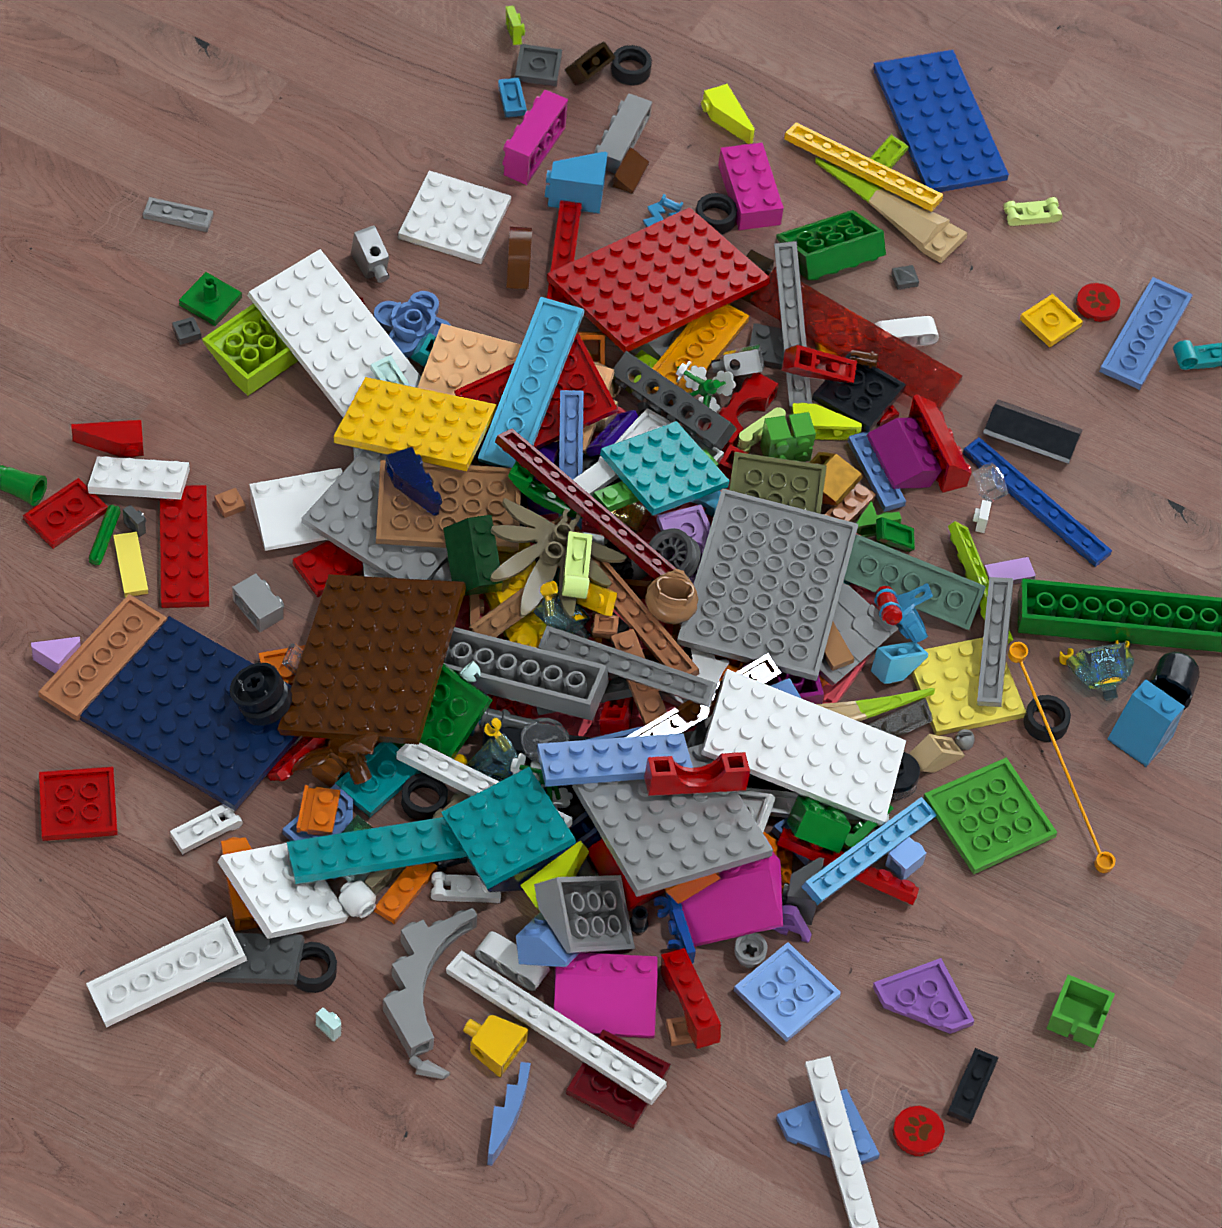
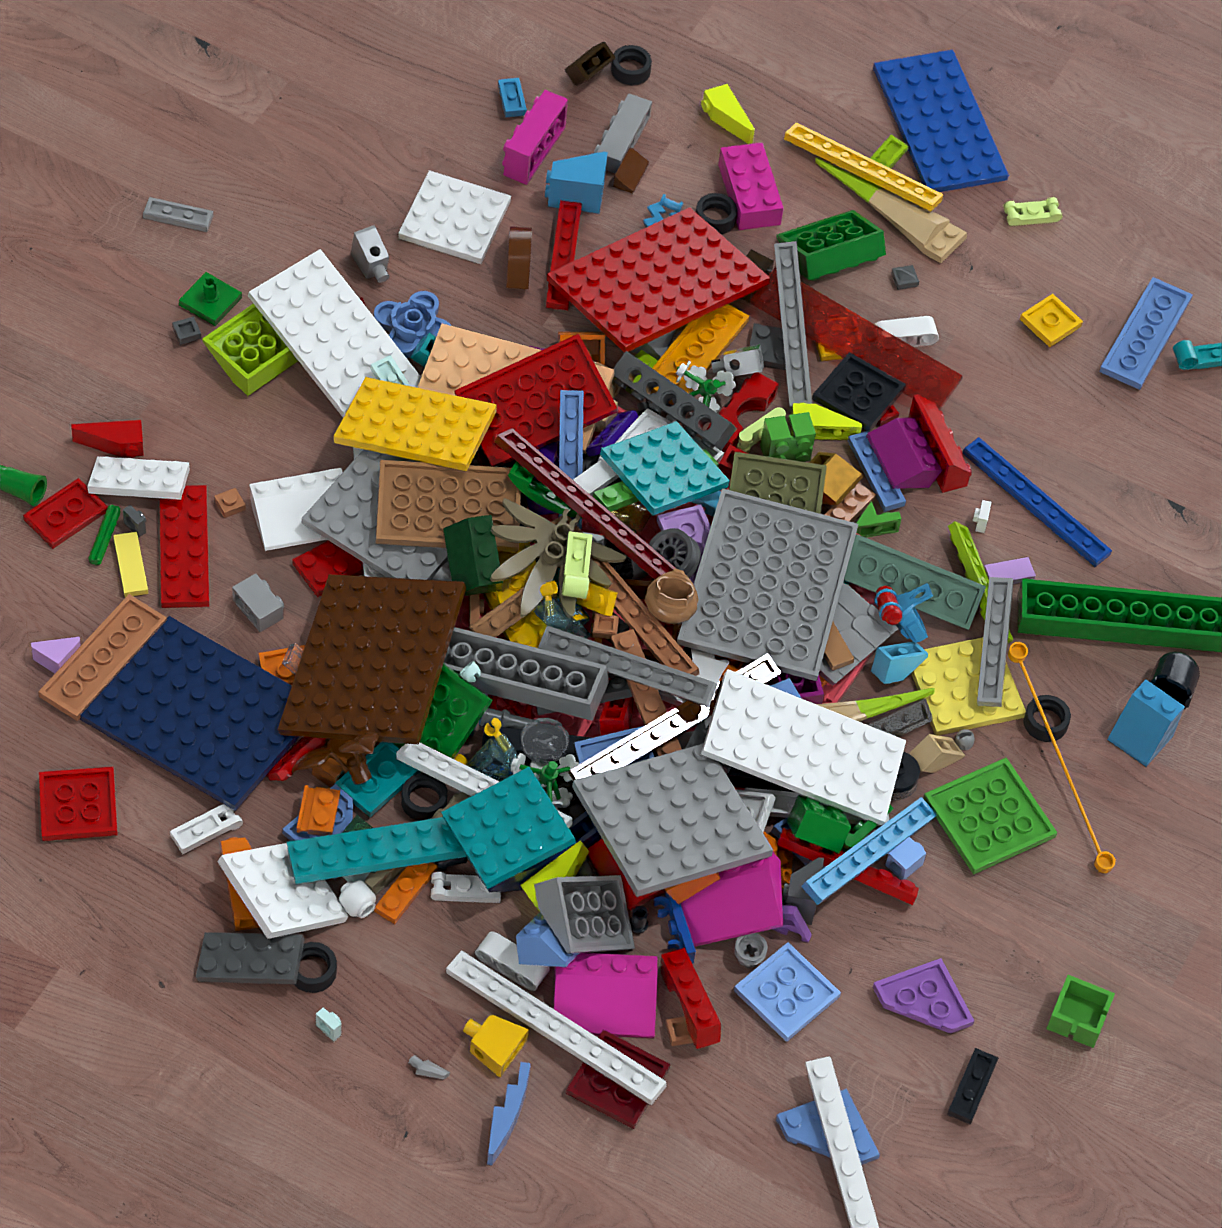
(166, 972): white plate -> none
(260, 694): black wheel -> none
(409, 477): clear blue slope -> none
(424, 947): light grey arch -> none
(514, 26): lime plate -> none
(533, 377): medium azure plate -> none
(538, 64): dark grey plate -> none
(607, 758): medium blue plate -> none
(724, 774): red arch -> none
(818, 364): red slope -> none
(866, 358): reddish brown pin -> none
(895, 534): green tile -> none
(918, 1130): red tile -> none
(990, 482): clear brick -> none
(1032, 431): black slope -> none
(1098, 302): red tile -> none
(1101, 666): clear light blue torso -> none

